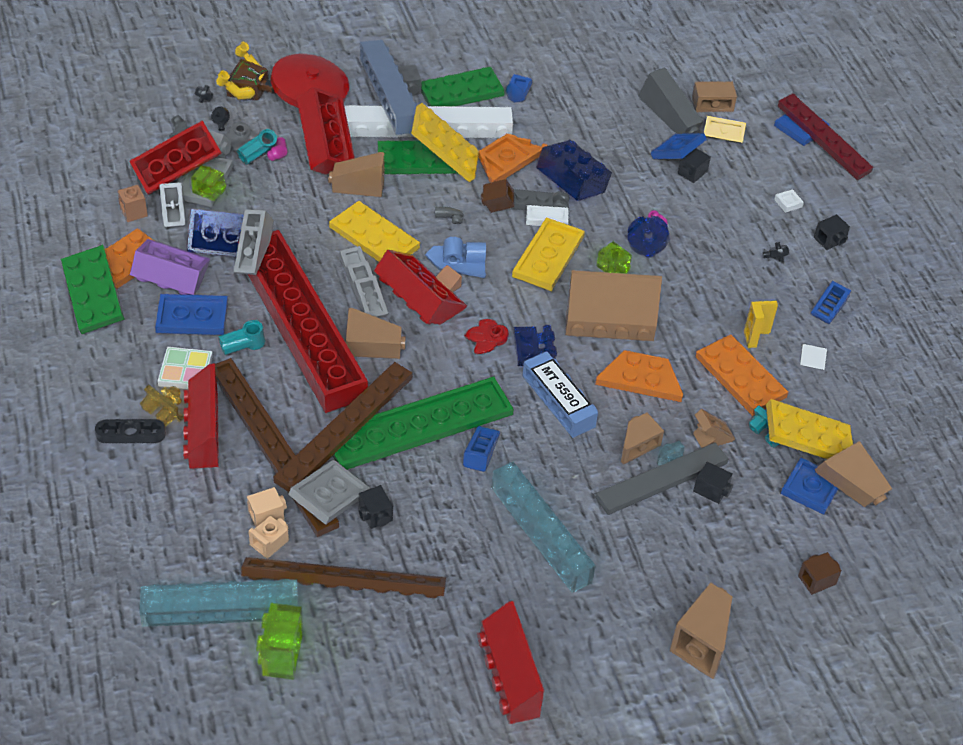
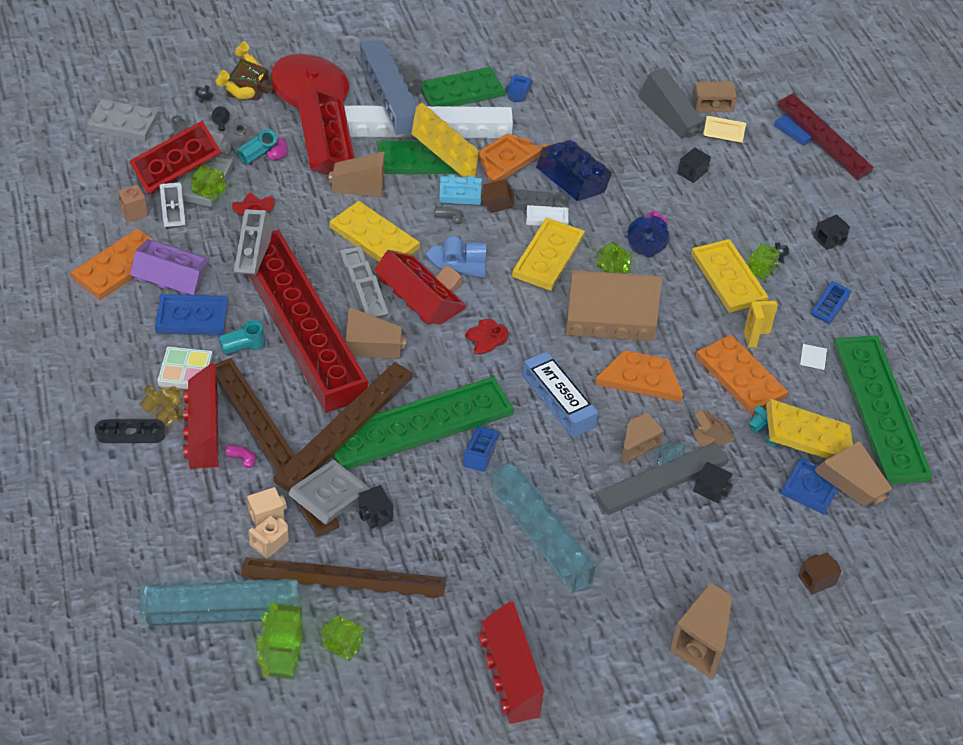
(92, 289): green plate -> none
(123, 120): none -> light grey plate
(214, 232): clear blue slope -> none
(243, 453): none -> dark pink arm
(251, 202): none -> red plate
(342, 637): none -> clear neon green brick
(460, 190): none -> medium azure plate
(528, 341): clear blue plate -> none
(678, 146): blue tile -> none
(729, 275): none -> yellow plate
(763, 261): none -> clear neon green brick
(788, 200): white tile -> none
(882, 410): none -> green plate

